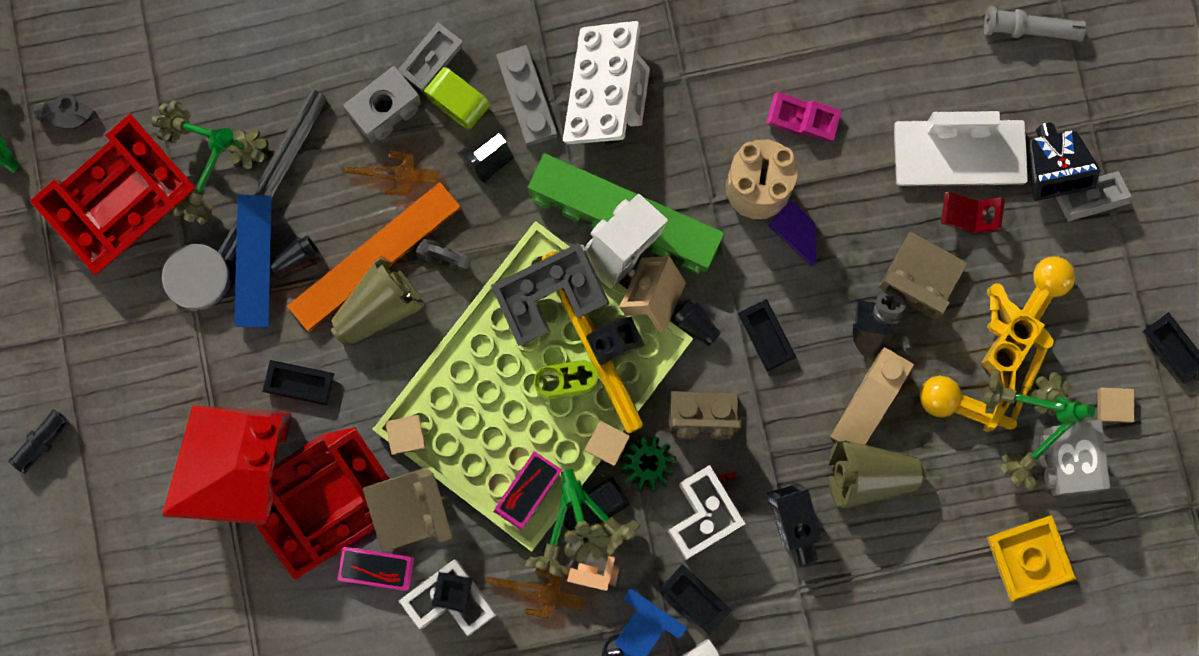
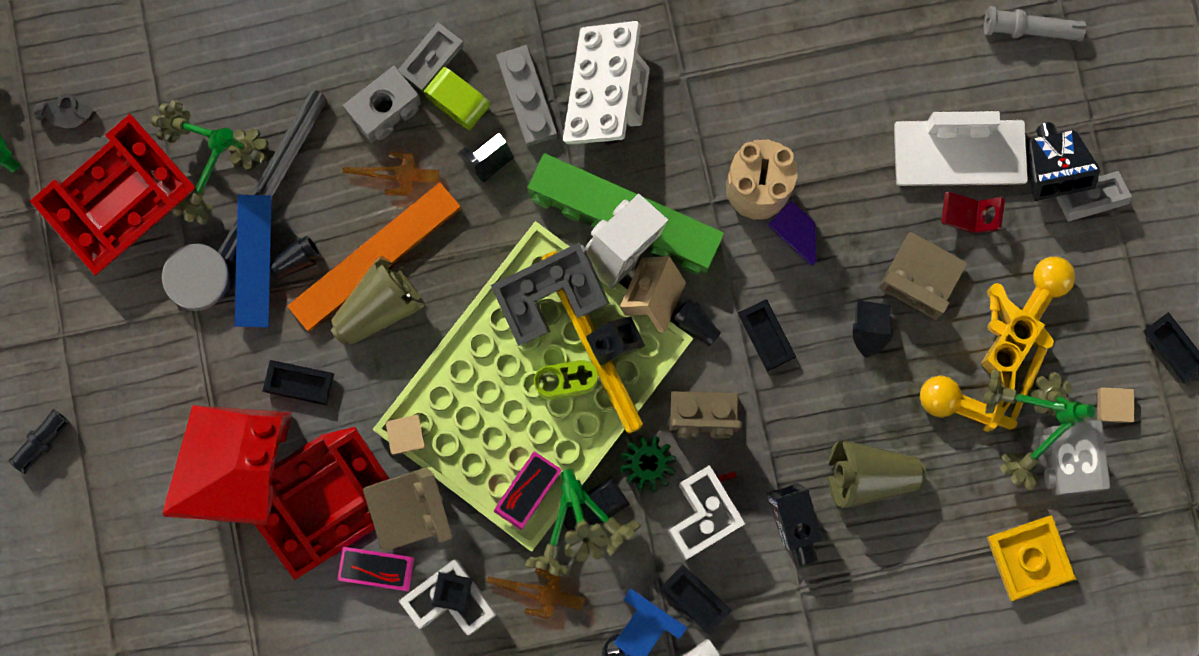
(452, 260): dark grey piece -> none
(588, 576): light nougat bracket -> none
(607, 443): tan tile -> none
(803, 118): dark pink slope -> none
(872, 397): tan slope -> none
(894, 314): dark grey bush -> none

